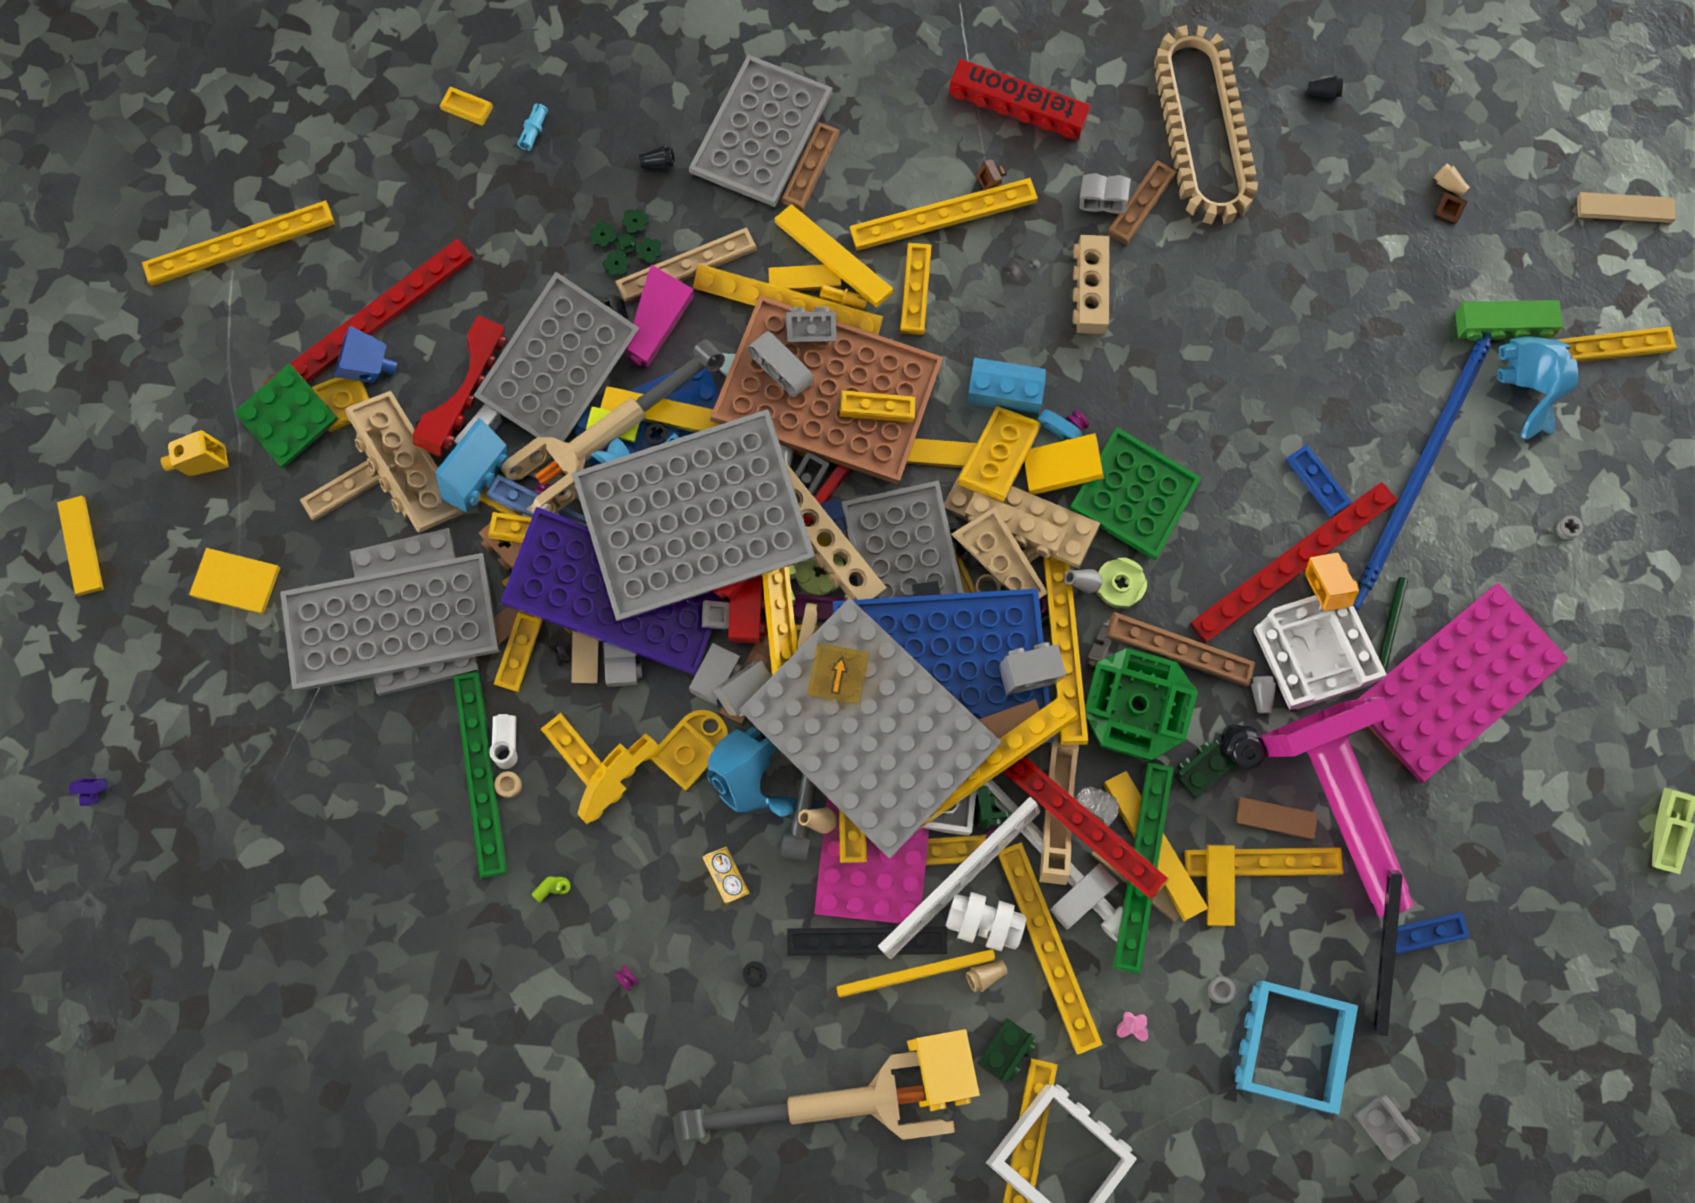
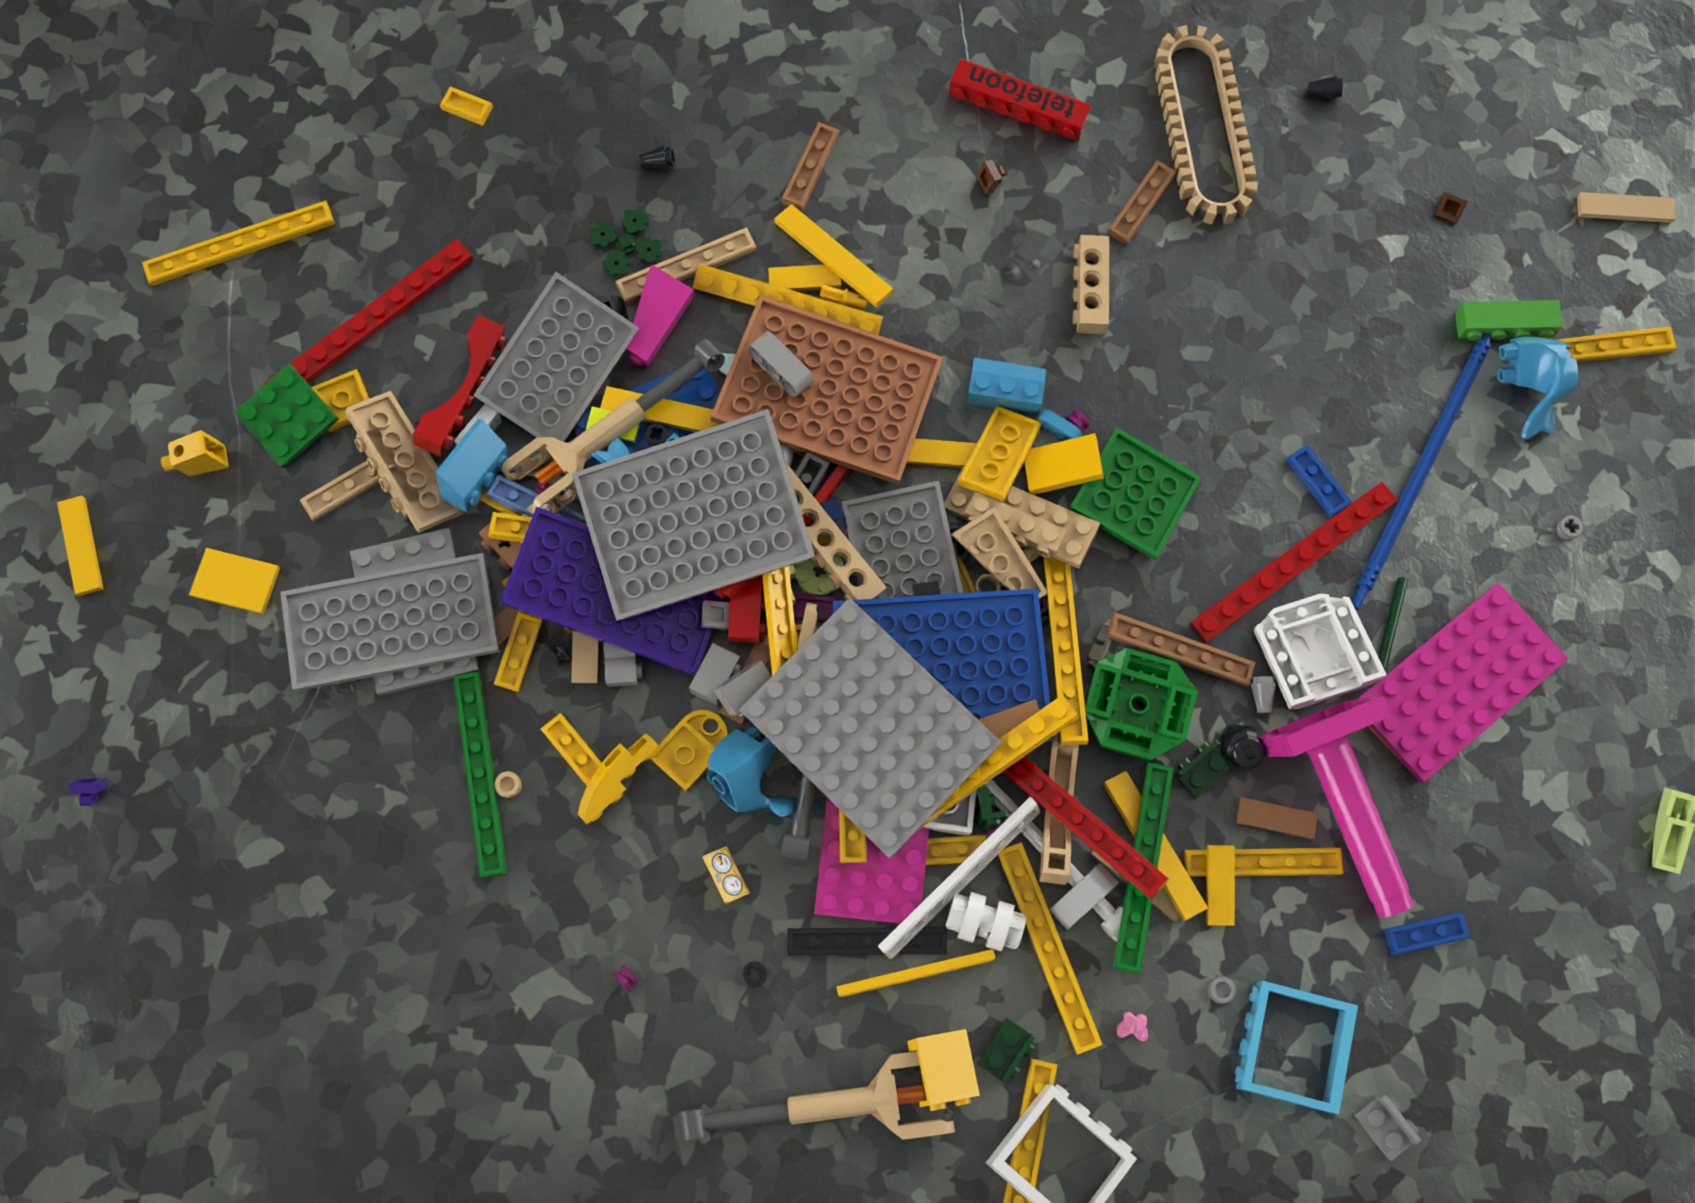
(362, 358): blue torso -> none
(504, 739): white piece -> none
(532, 127): medium azure pin -> none
(551, 884): lime arm -> none
(761, 130): light grey plate -> none
(810, 326): light grey bracket -> none
(819, 819): tan cone -> none
(838, 674): clear yellow tile -> none
(877, 406): yellow tile -> none
(915, 289): yellow tile -> none
(943, 214): yellow plate -> none
(985, 975): tan cone -> none
(1031, 669): light grey brick -> none
(1084, 580): light grey cone -> none
(1099, 804): clear gear -> none
(1104, 193): light grey brick -> none
(1135, 579): yellowish green plate -> none
(1331, 582): light orange brick -> none
(1387, 952): black tile -> none
(1450, 179): tan cone -> none

